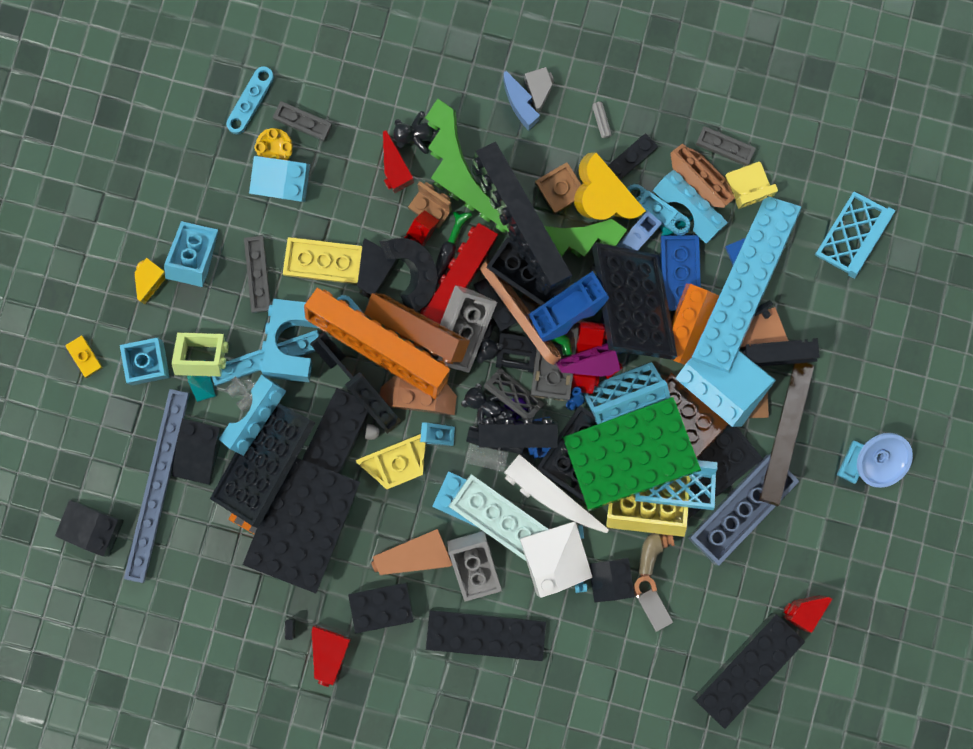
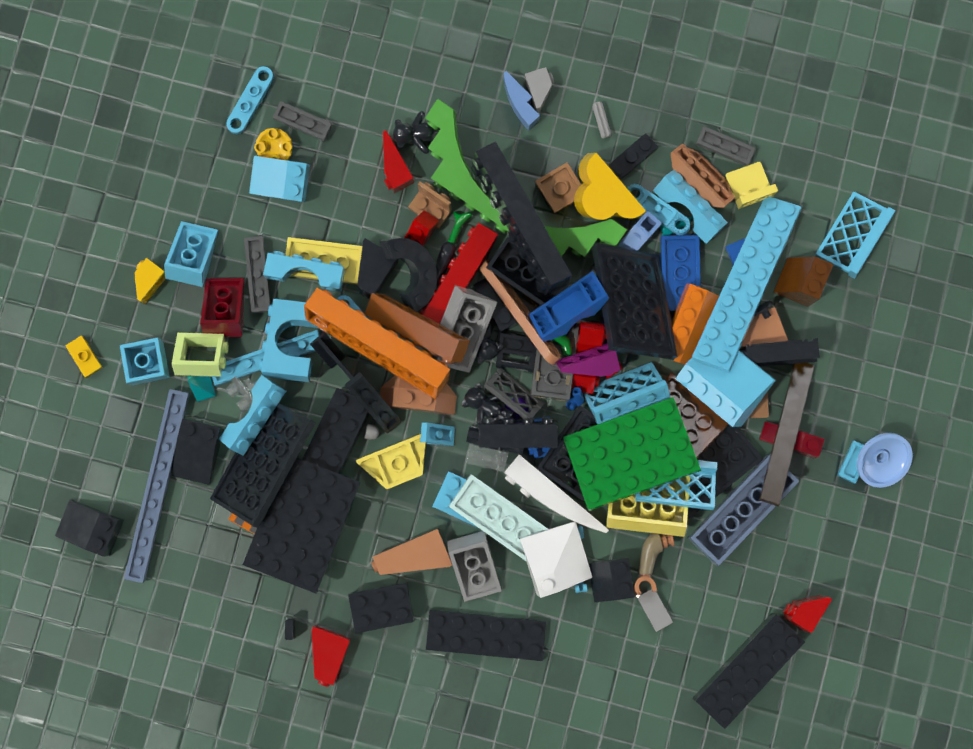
(223, 307): none -> dark red slope
(280, 267): none -> medium azure arch
(803, 279): none -> reddish brown slope
(805, 443): none -> dark red slope

